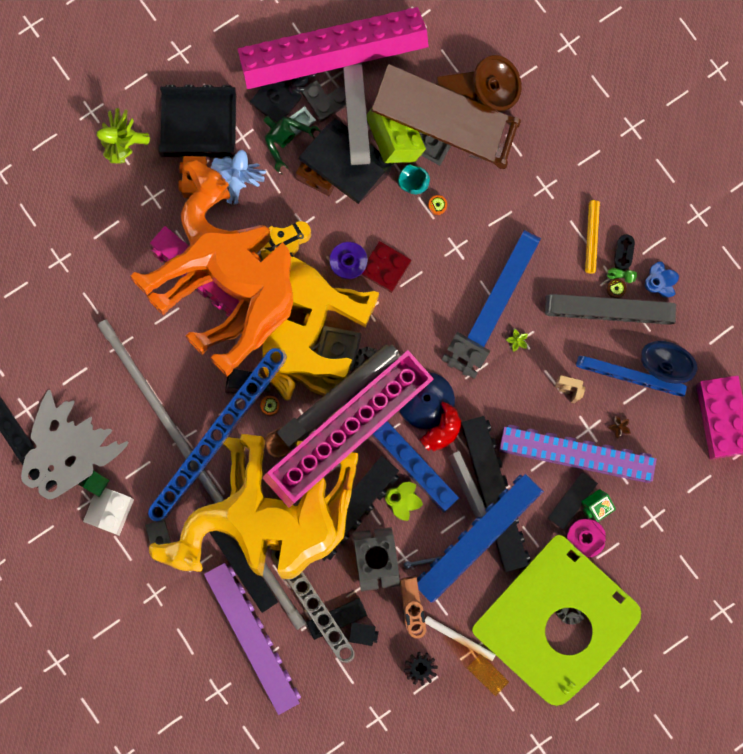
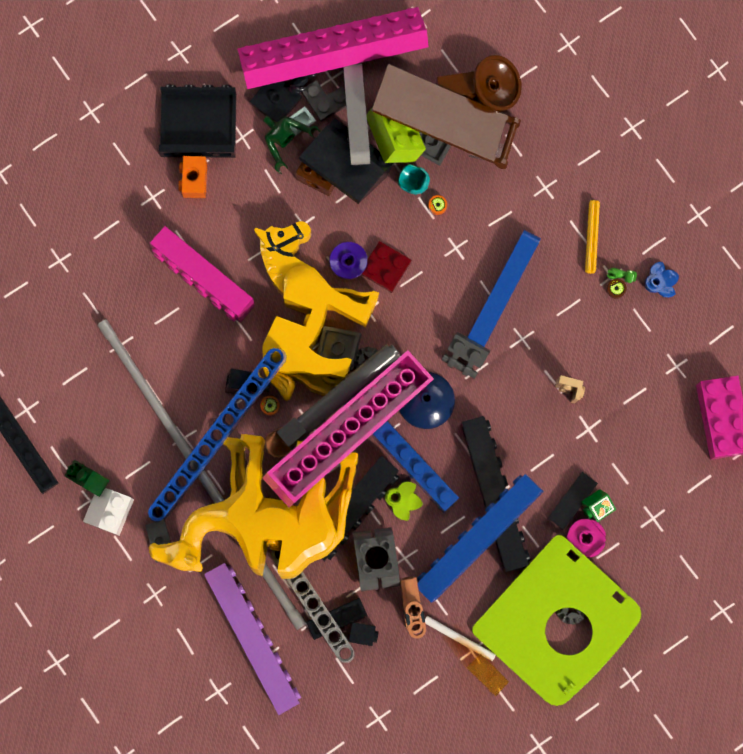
(58, 445): light grey piece -> none
(119, 137): lime piece -> none
(233, 265): orange animal -> none
(236, 172): light blue piece -> none
(253, 583): black tile -> none
(407, 564): sand blue hinge -> none
(416, 673): black gear -> none
(446, 431): red animal -> none
(467, 484): light grey tile -> none
(517, 340): lime plant -> none
(577, 454): medium lavender brick -> none
(610, 309): dark grey beam -> none
(620, 252): black beam -> none
(620, 427): reddish brown plant -> none
(629, 375): blue beam -> none
(668, 362): dark blue dish -> none

